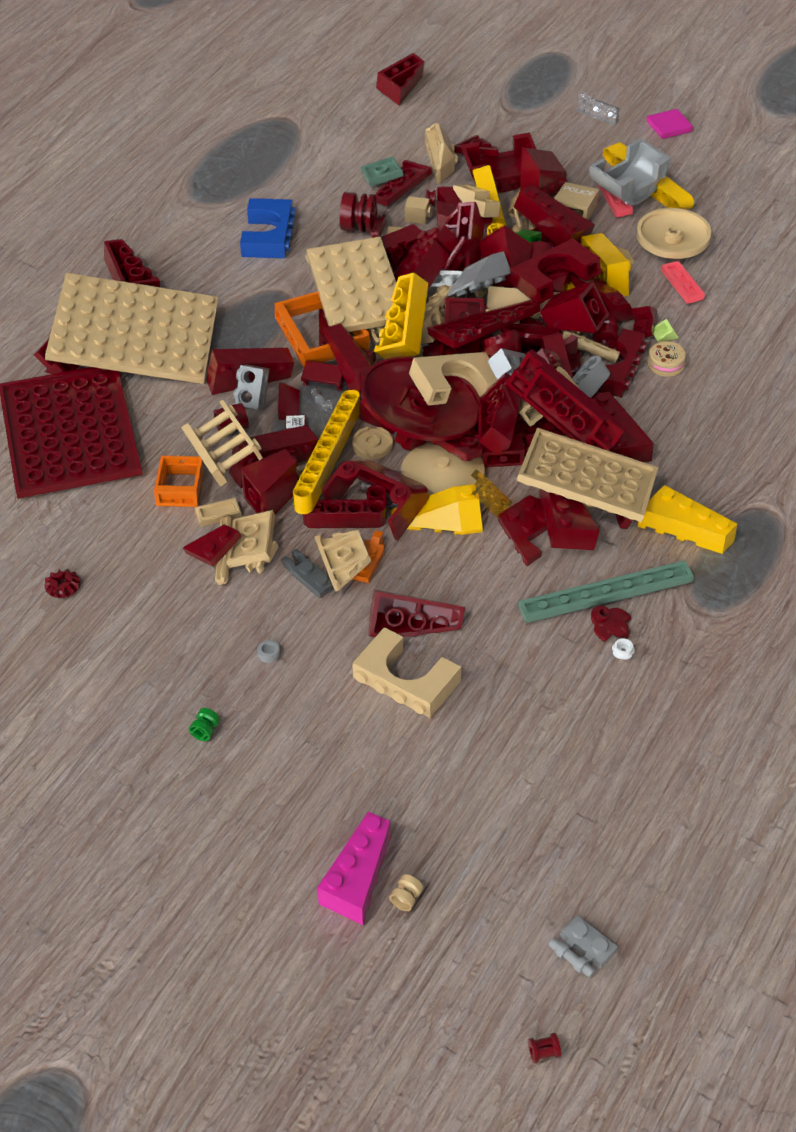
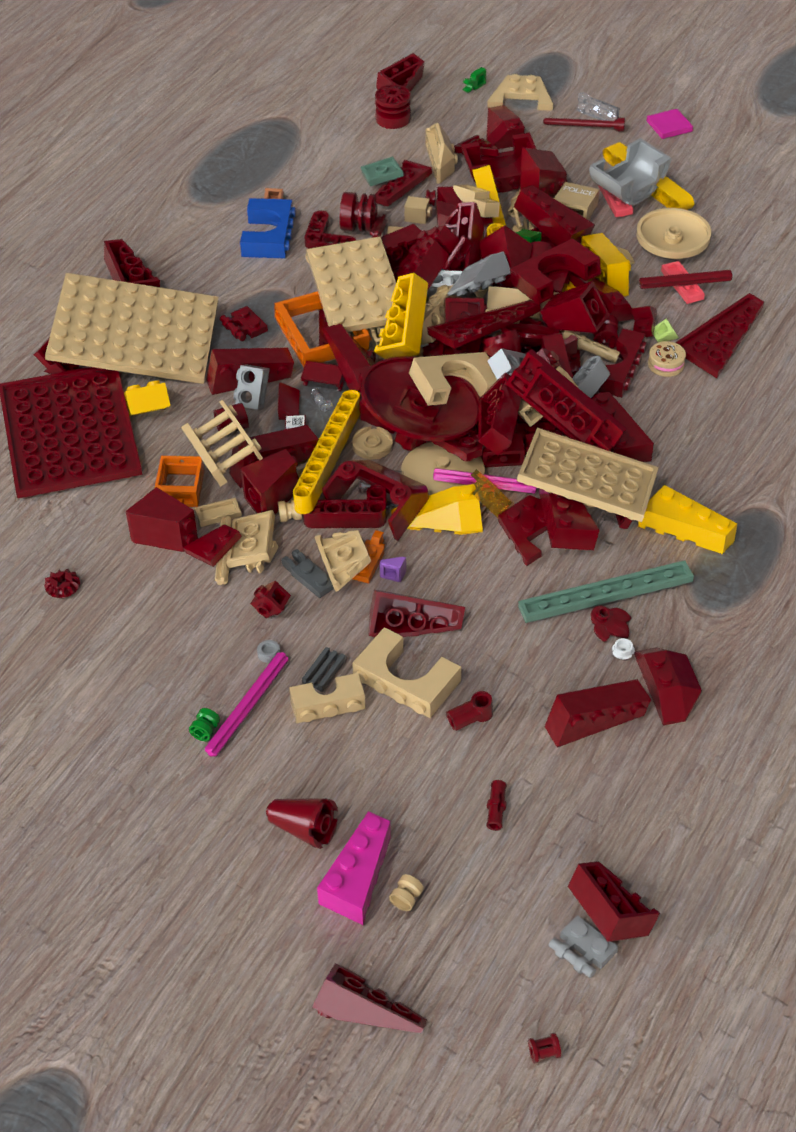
(147, 398): none -> yellow slope
(161, 522): none -> dark red slope
(244, 323): none -> dark red plate
(246, 704): none -> dark pink axle
(270, 599): none -> dark red brick
(272, 193): none -> nougat slope
(287, 511): none -> tan wheel
(305, 818): none -> dark red cone
(310, 705): none -> tan arch
(319, 238): none -> dark red beam
(330, 656): none -> dark grey tile
(349, 1000): none -> wedge
(393, 106): none -> dark red wheel
(393, 568): none -> medium lavender slope
(465, 478): none -> dark pink axle
(471, 711): none -> dark red piece
(476, 80): none -> green plate
(496, 805): none -> dark red pin
(502, 125): none -> dark red wedge
(522, 87): none -> tan wing
(595, 710): none -> dark red wedge
(609, 904): none -> dark red wedge
(617, 124): none -> dark red piece
(669, 683): none -> dark red wedge
(685, 279): none -> dark red axle
(718, 338): none -> dark red wing

